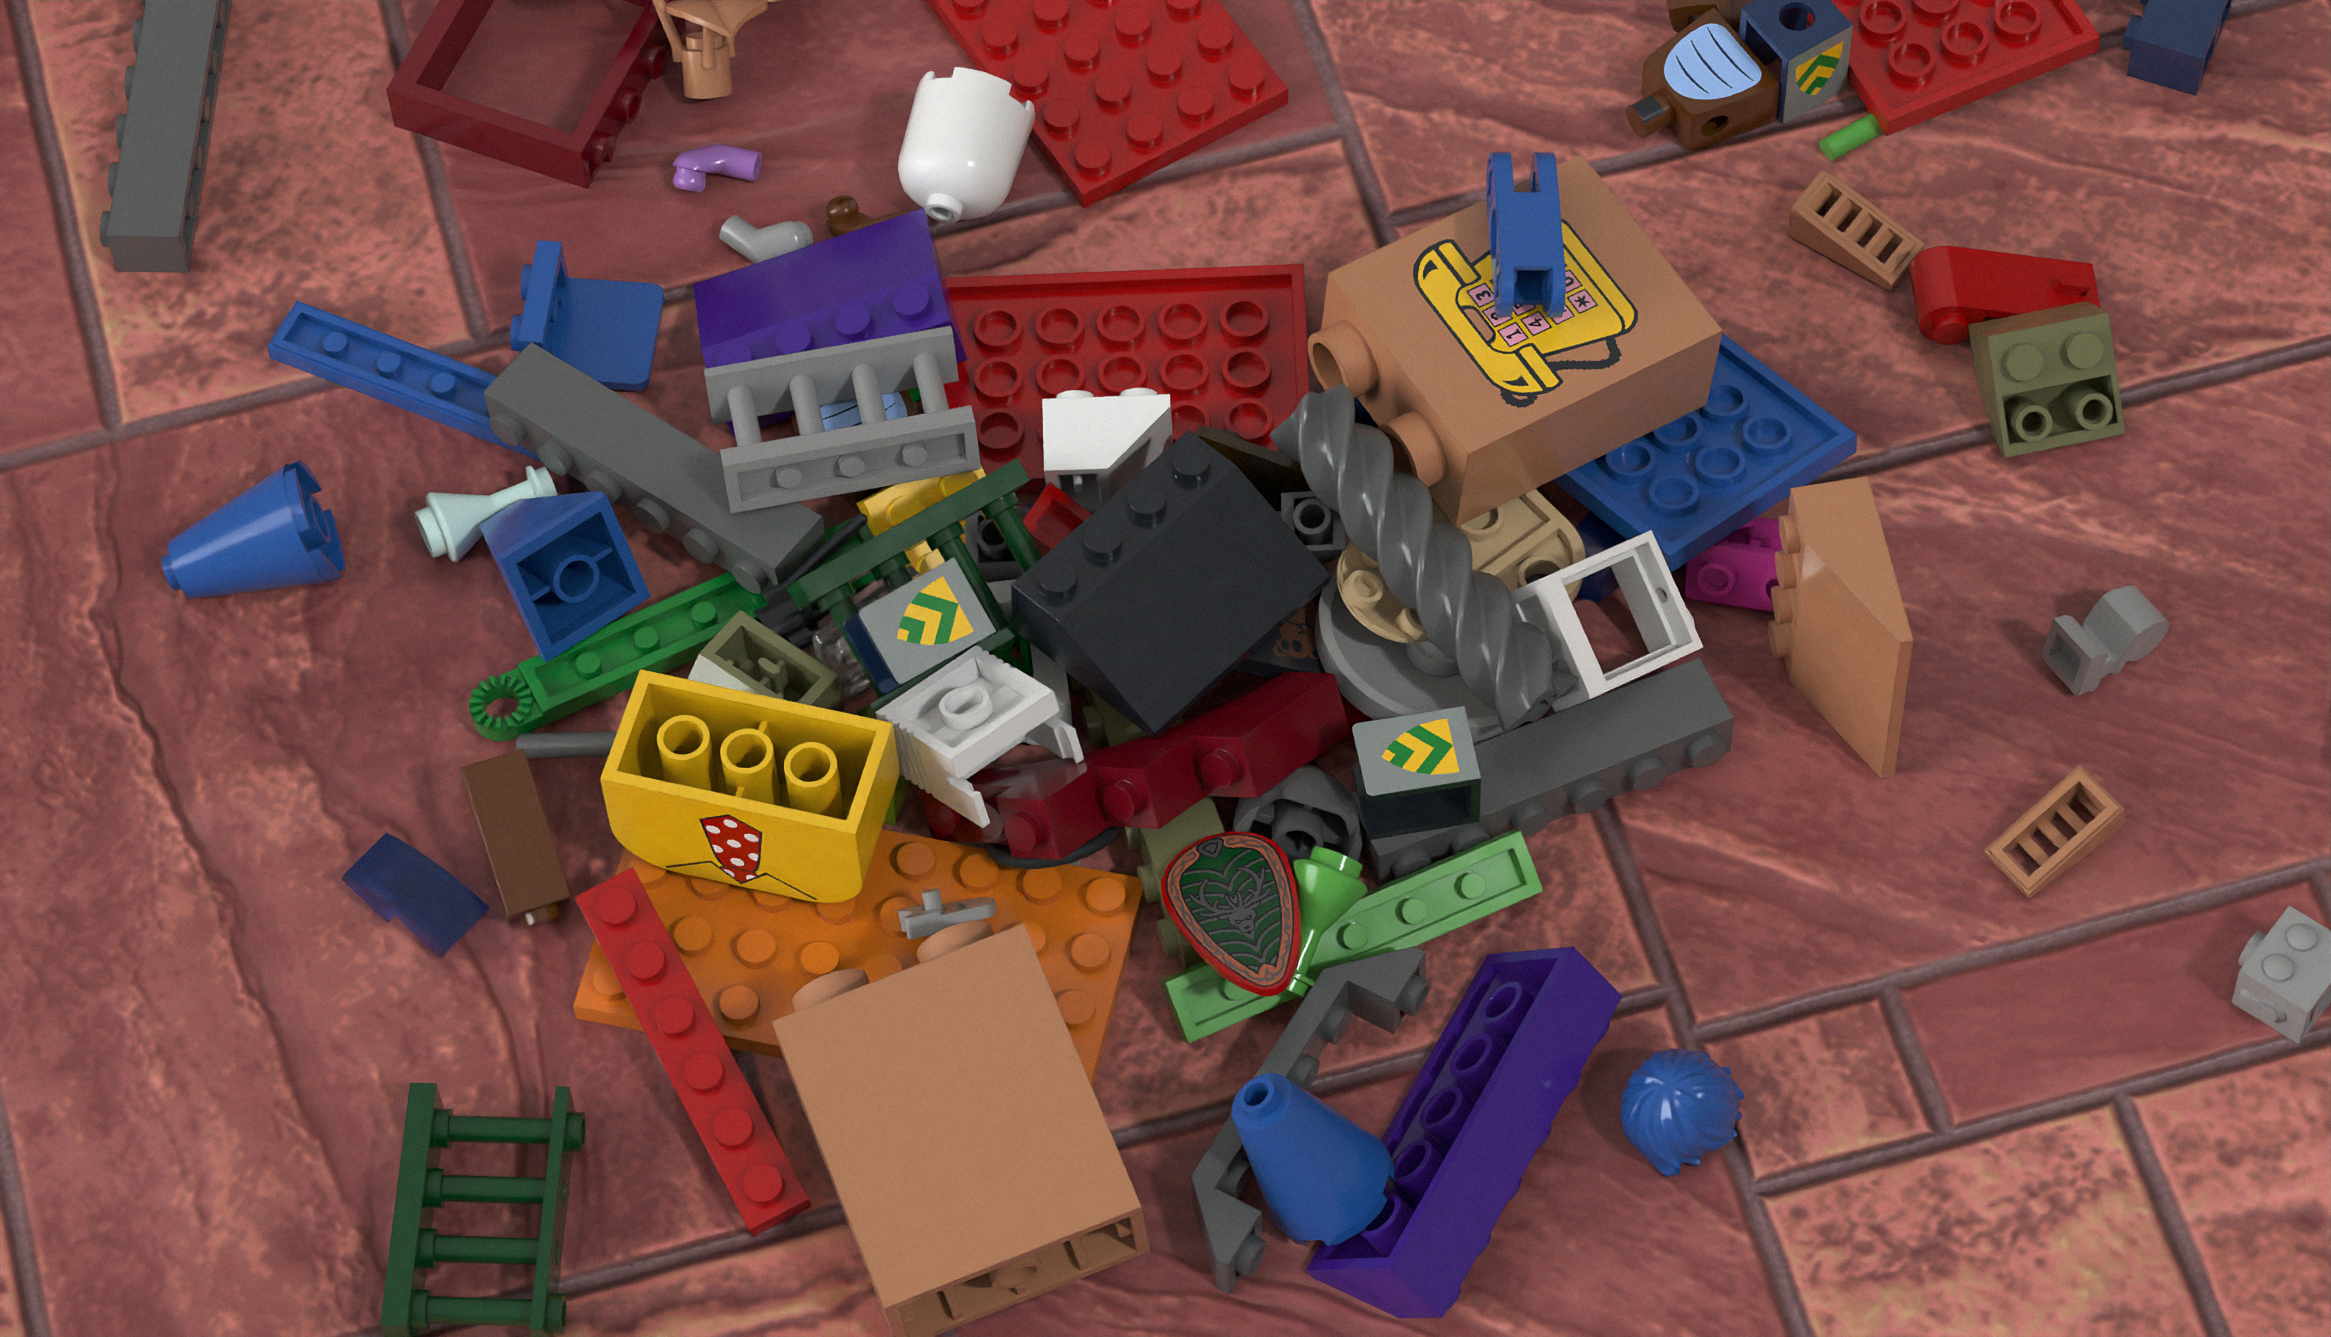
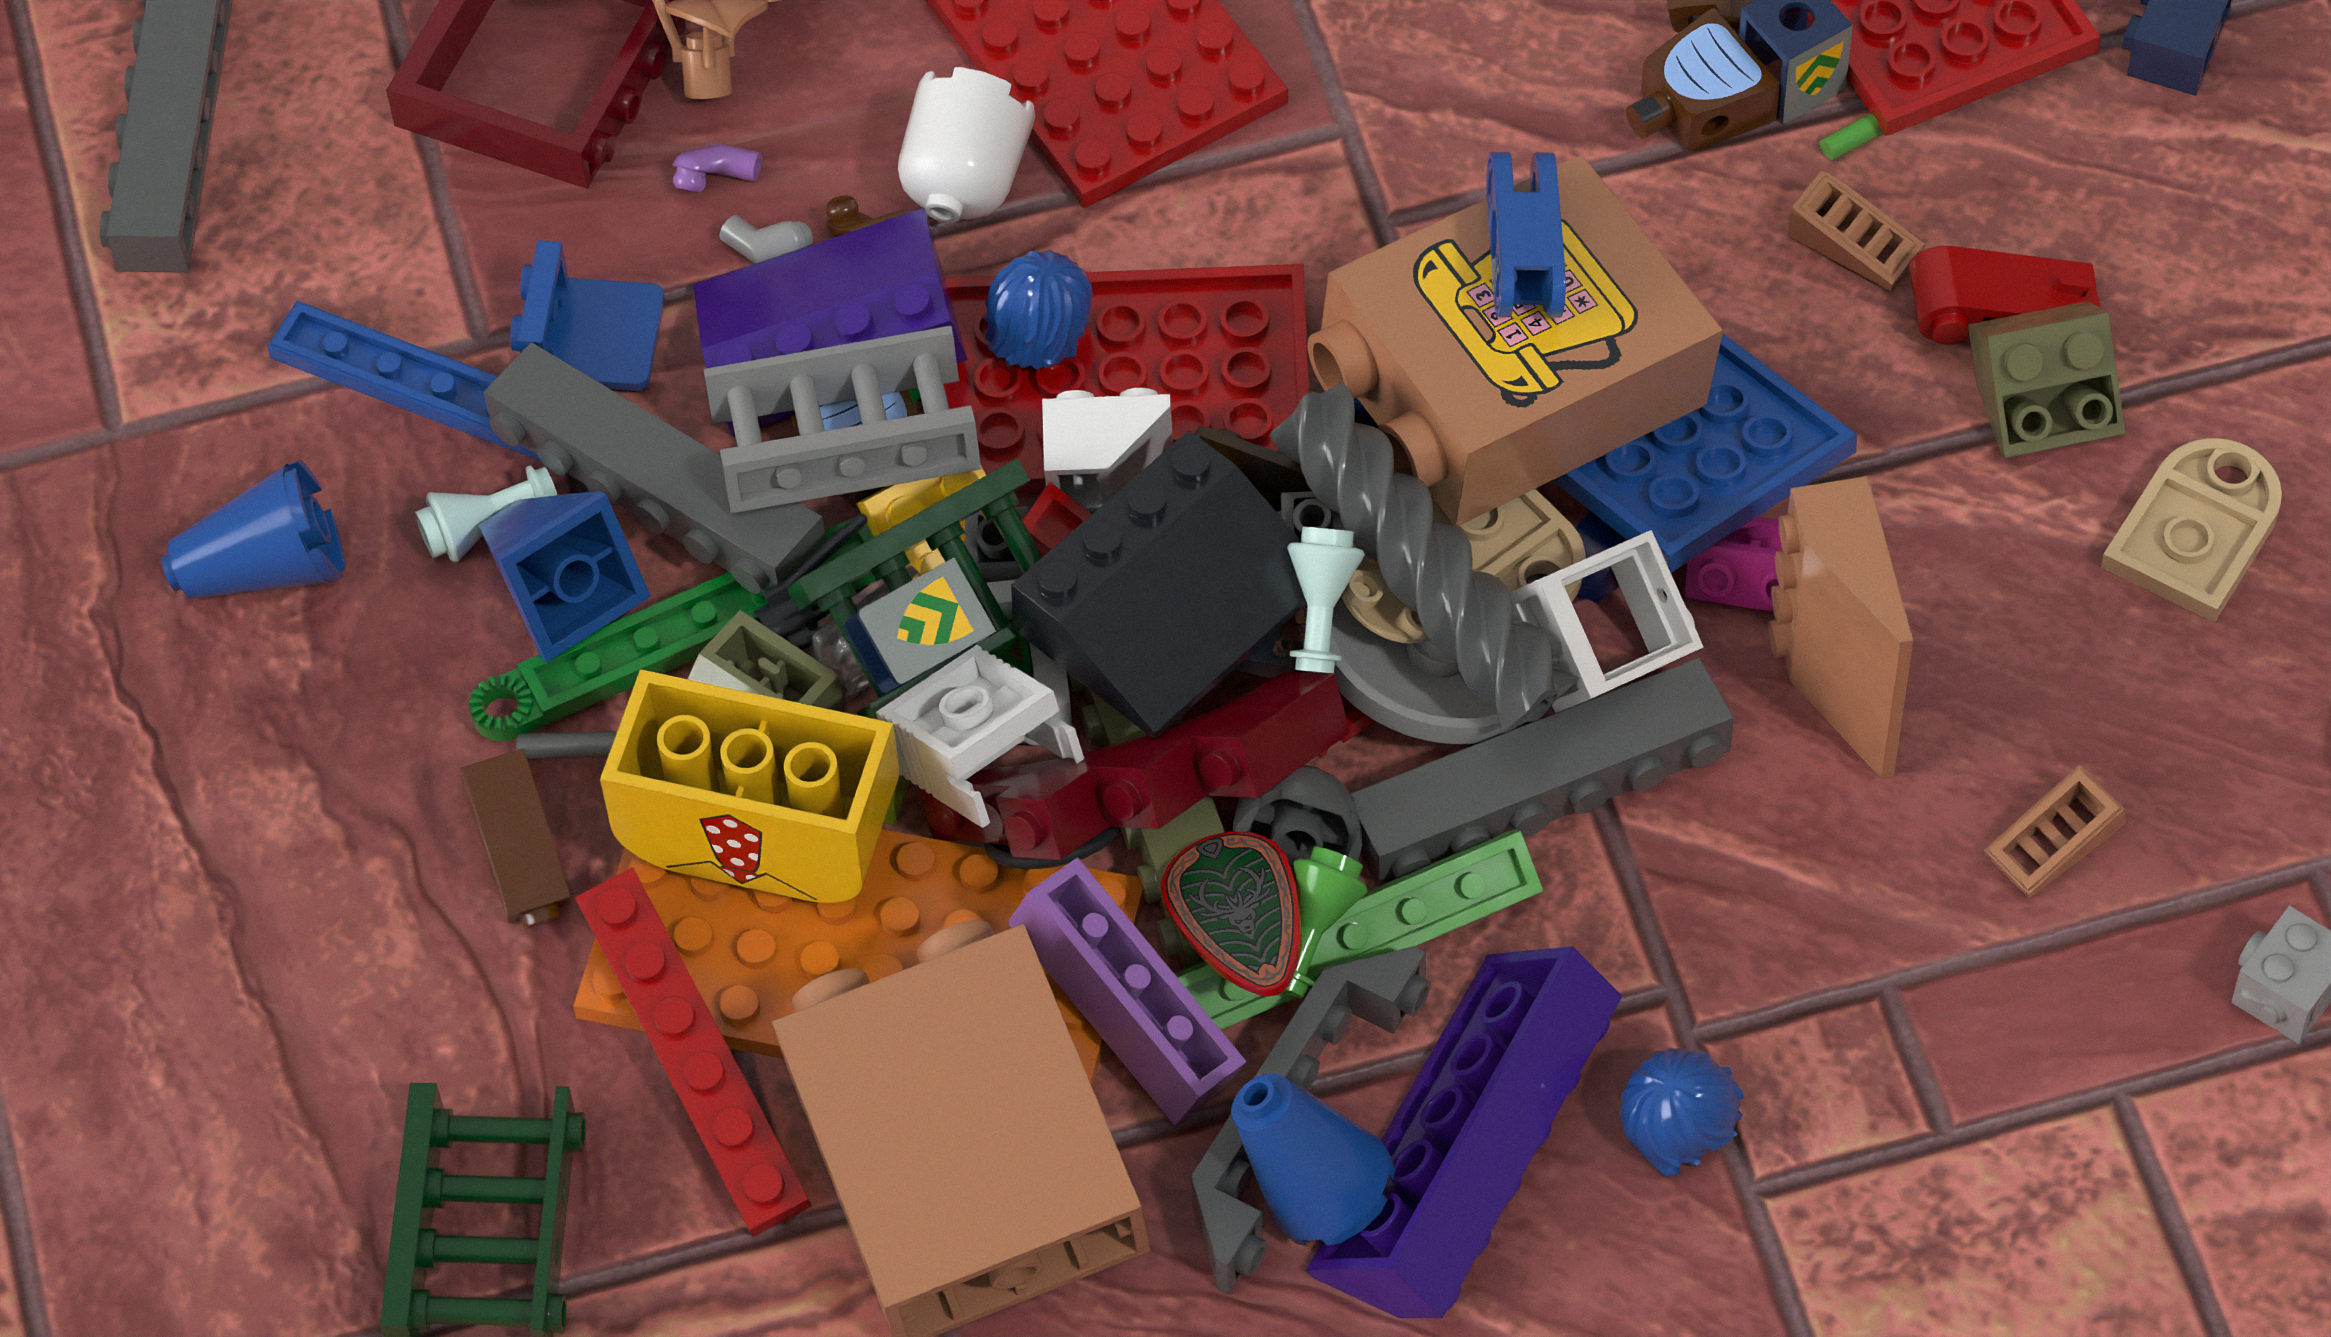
(417, 891): clear blue slope -> none
(934, 916): light grey piece -> none
(1038, 310): none -> blue hair
(1127, 992): none -> medium lavender brick
(1324, 568): none -> light aqua piece
(1416, 773): piece -> none
(2116, 631): light grey leg -> none
(2193, 531): none -> tan tile

